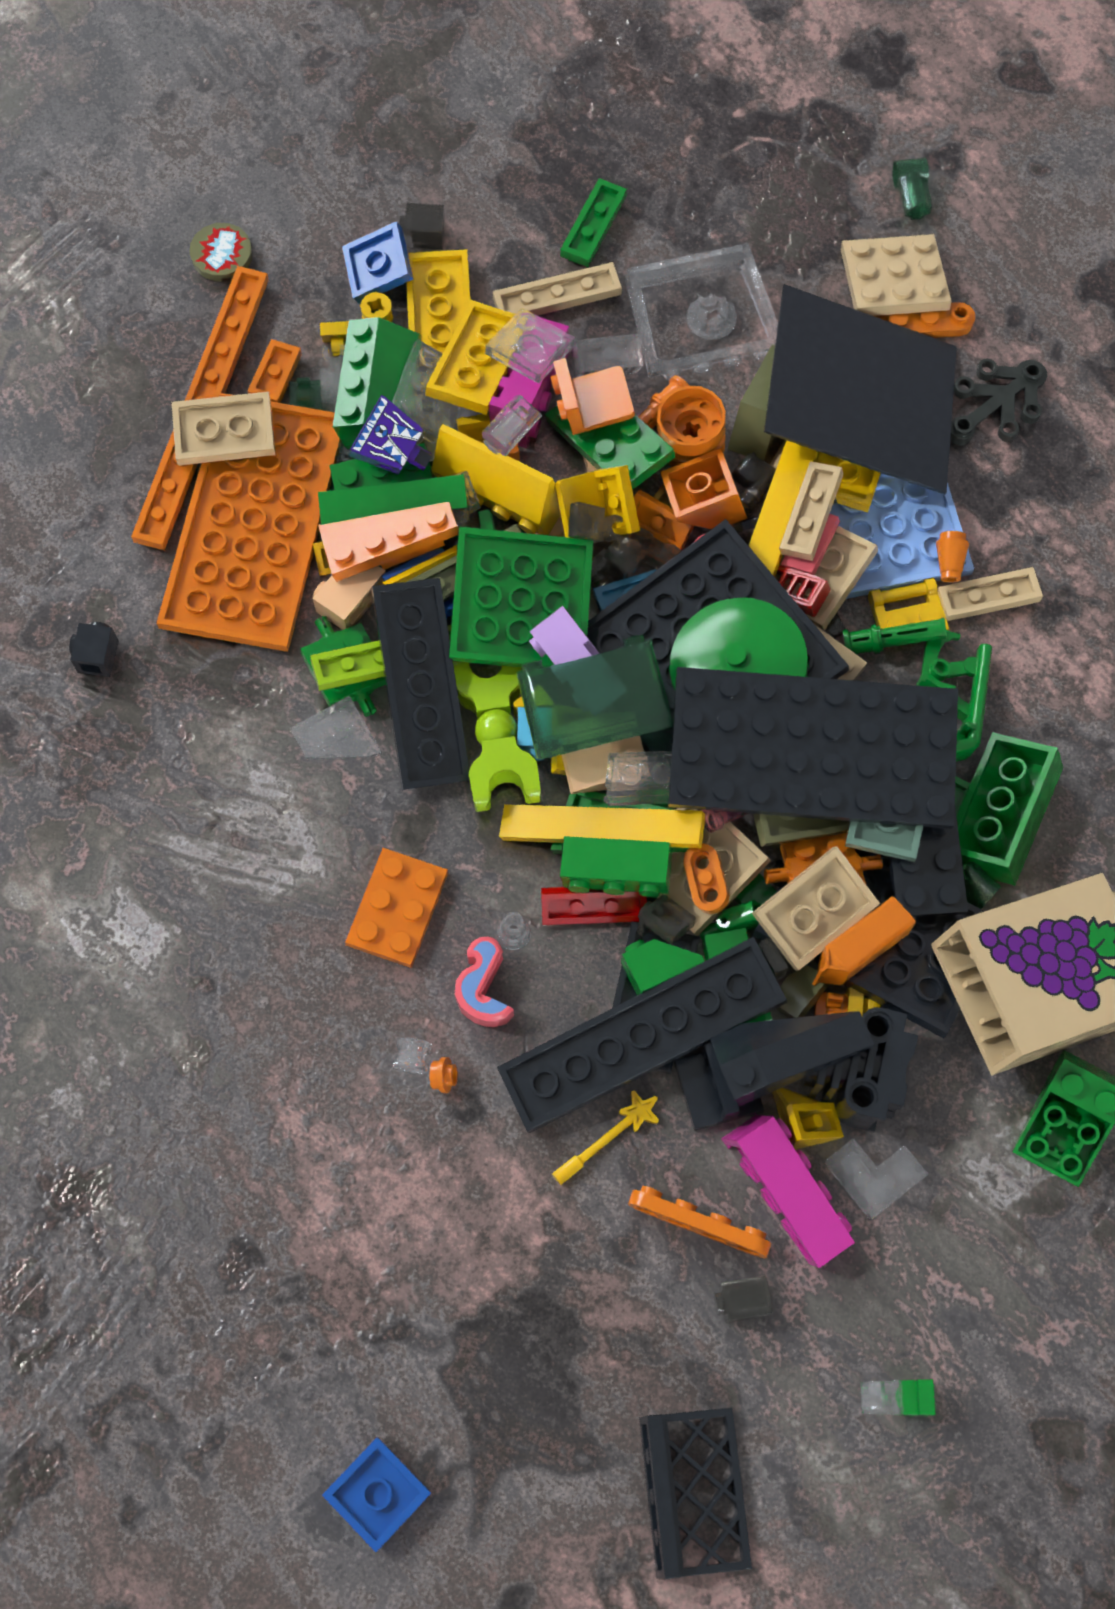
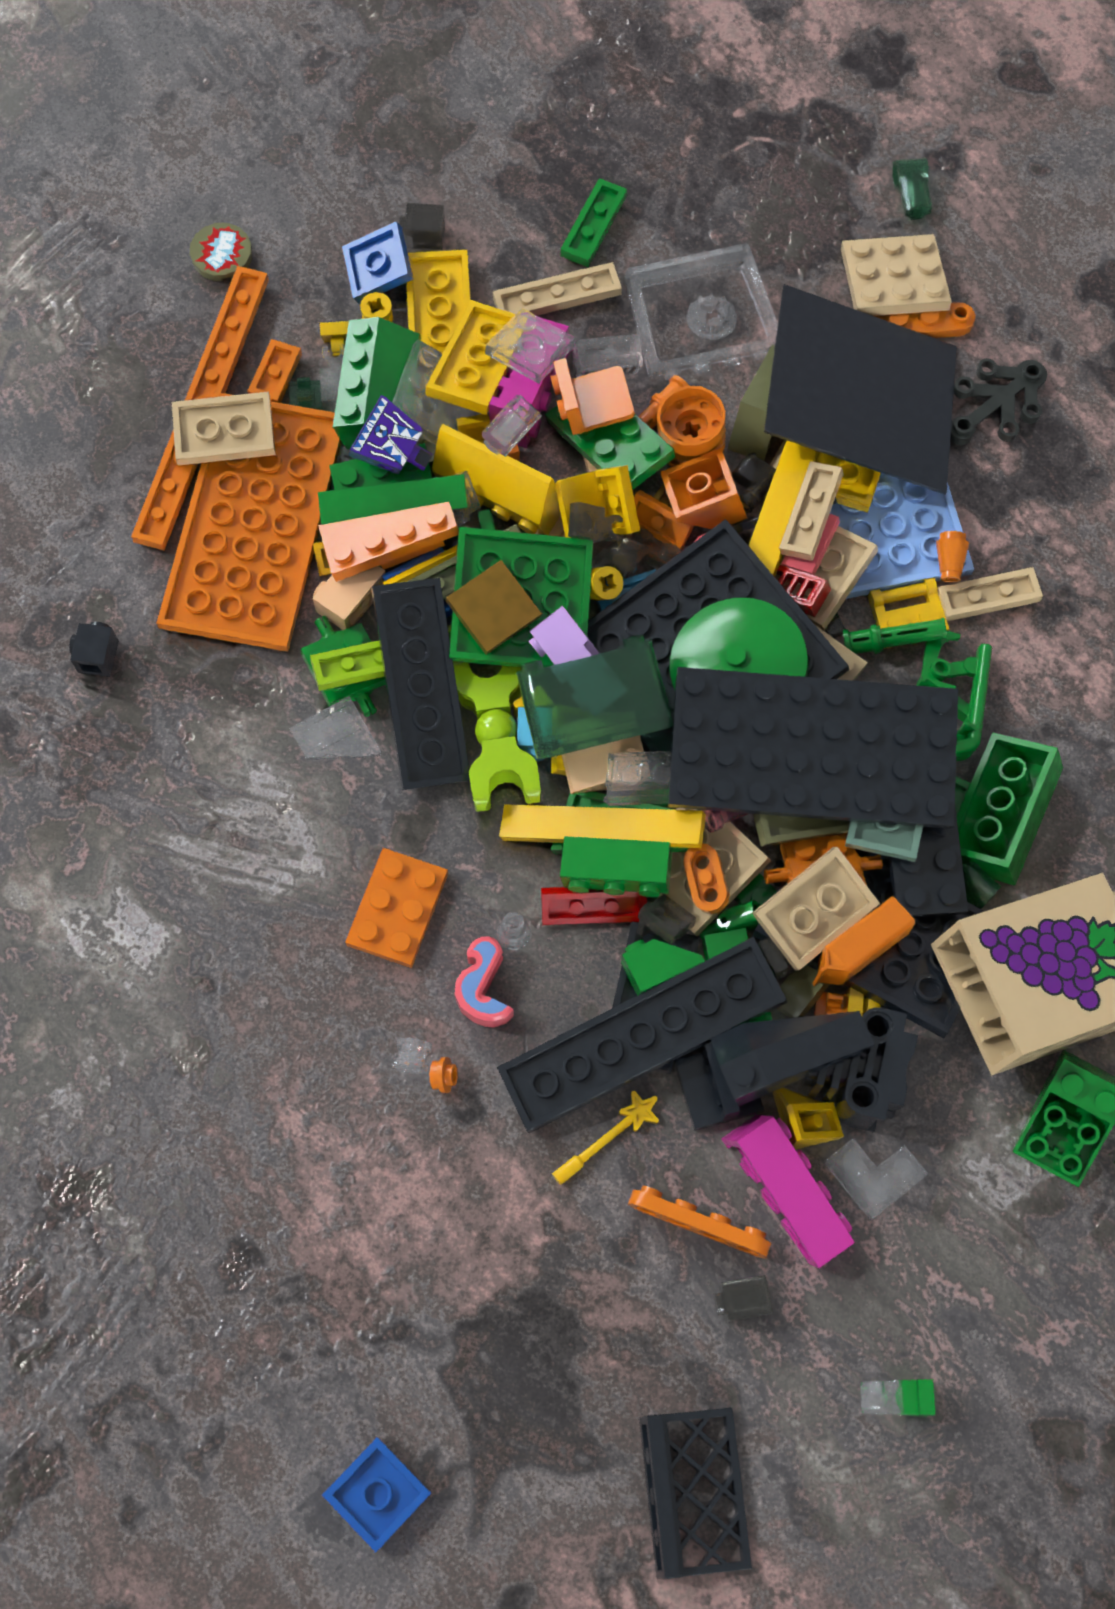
(493, 607): none -> pearl gold tile
(599, 589): none -> yellow wheel

